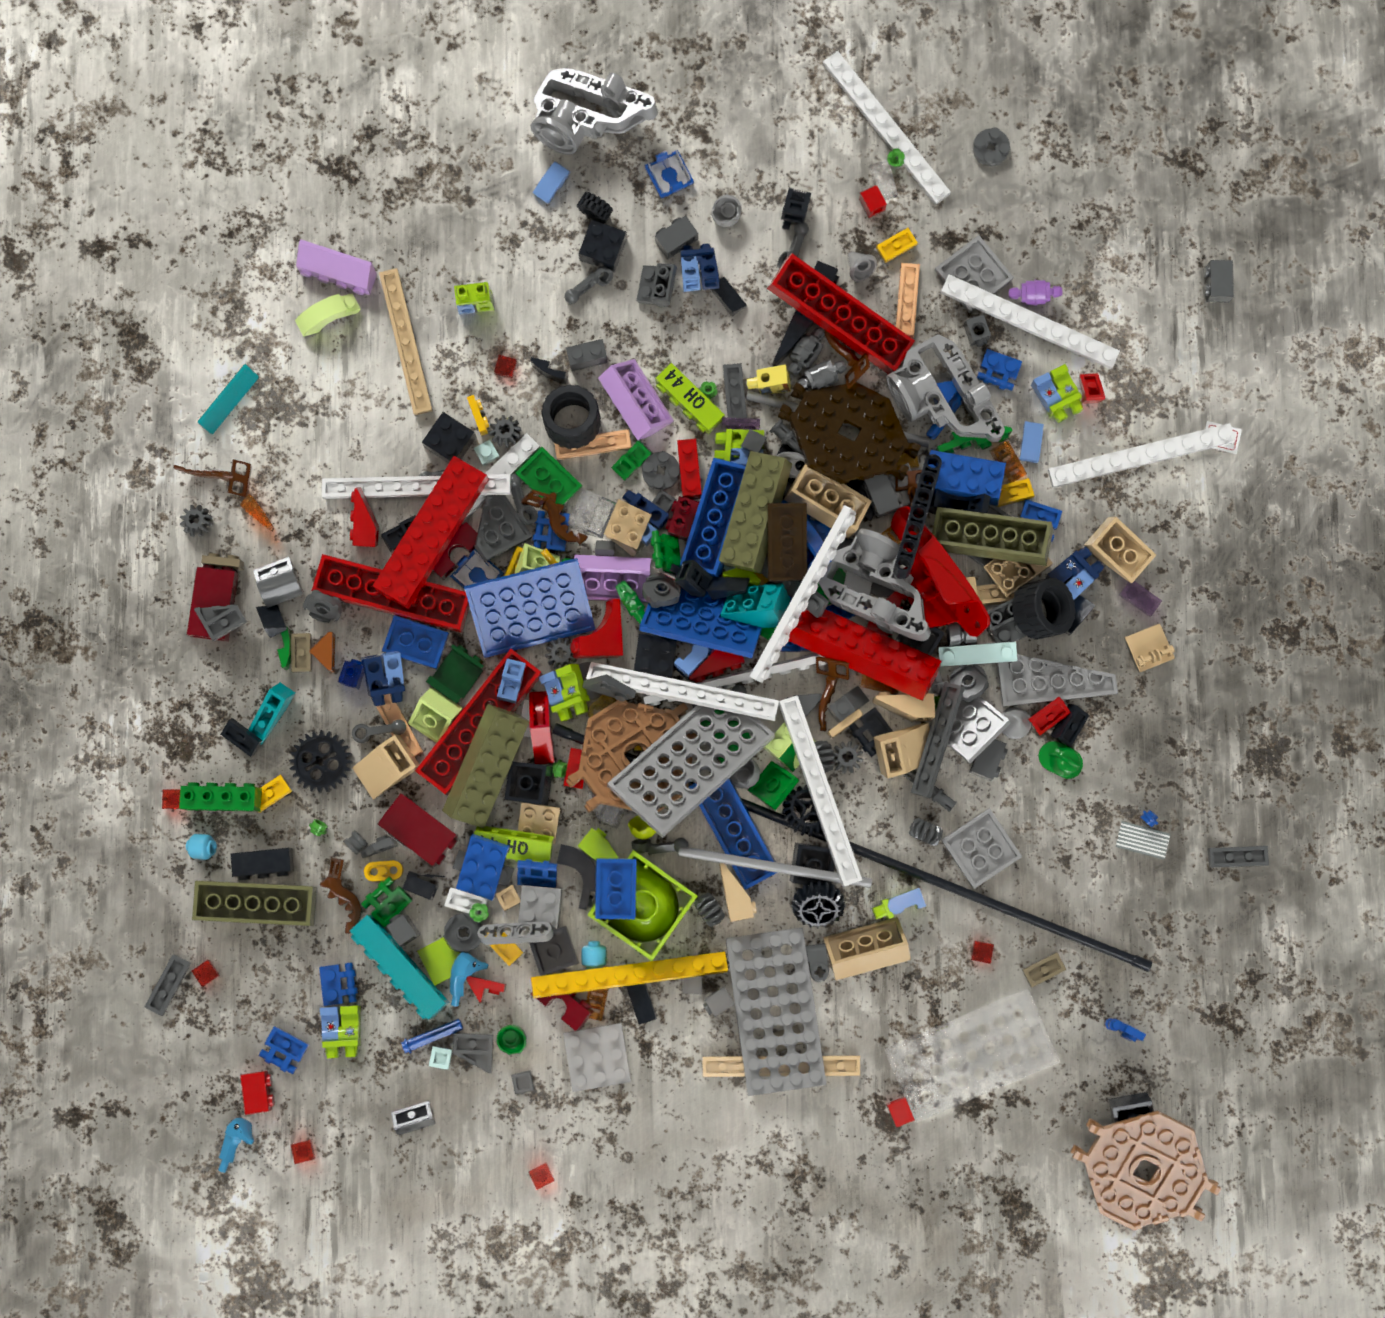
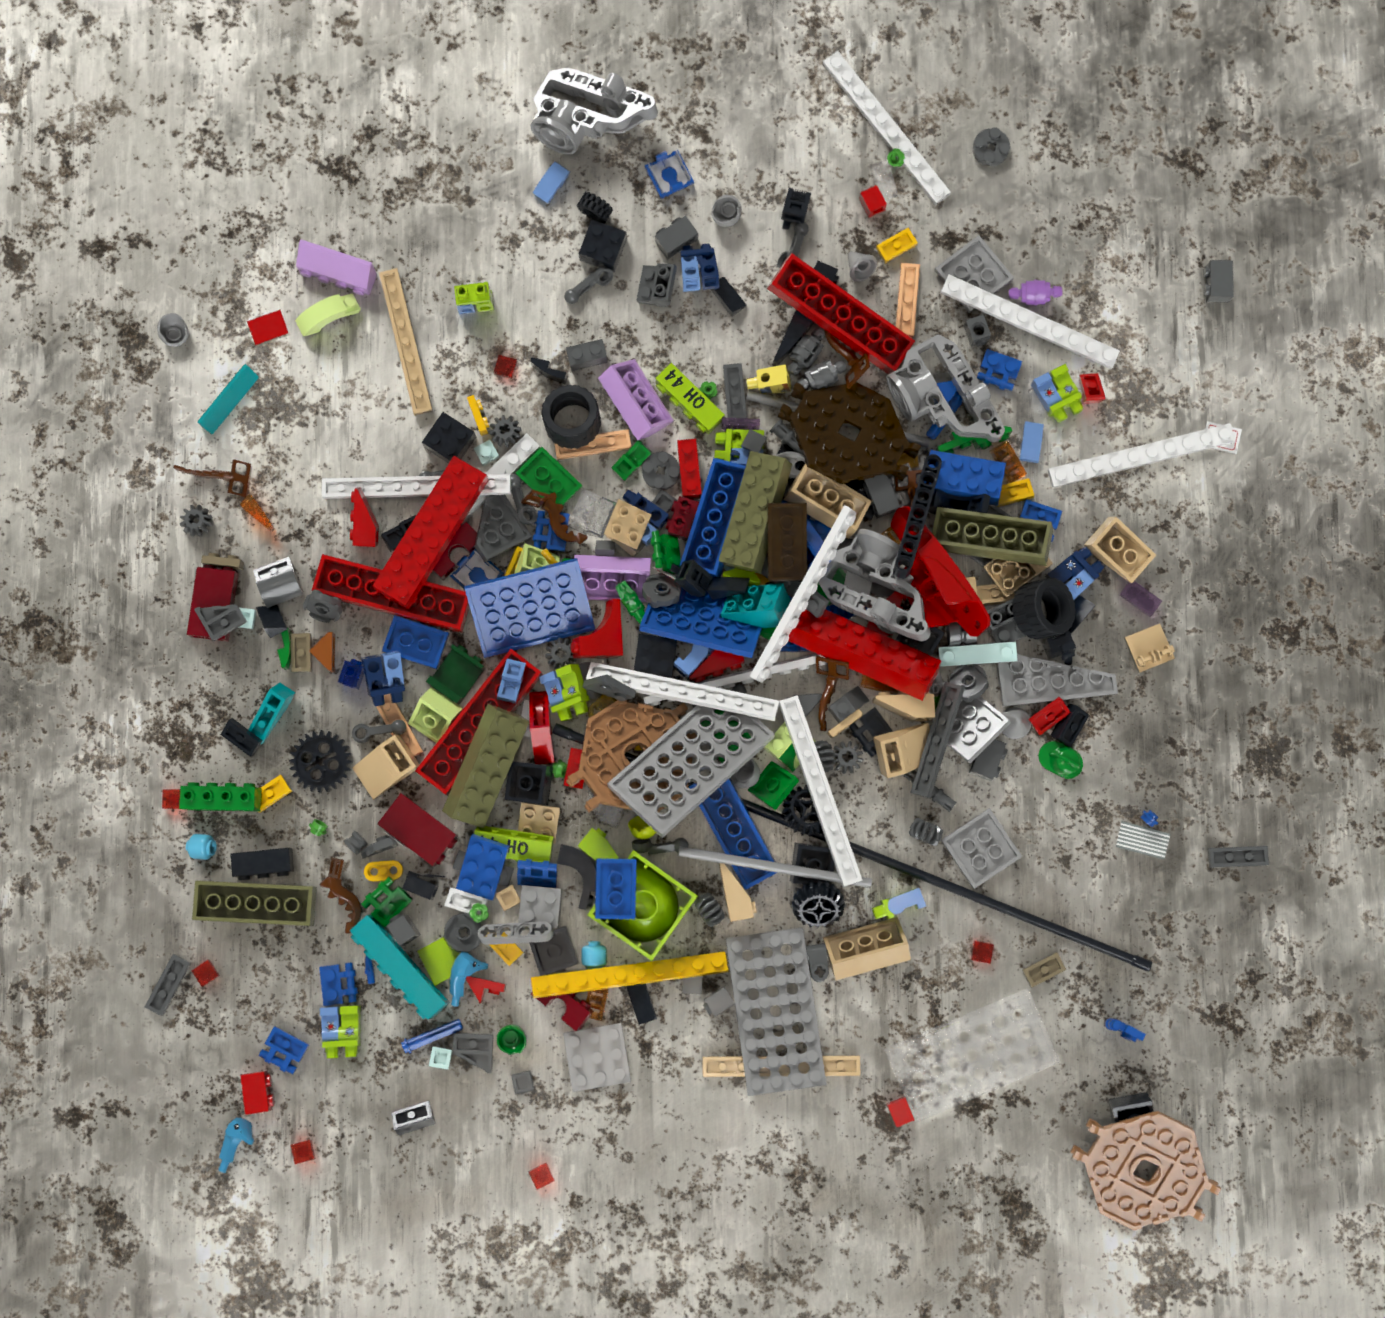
(172, 330): none -> light grey hair
(250, 615): none -> light aqua plate
(267, 327): none -> red sticker
(369, 971): none -> blue helmet
(1060, 645): none -> black piece

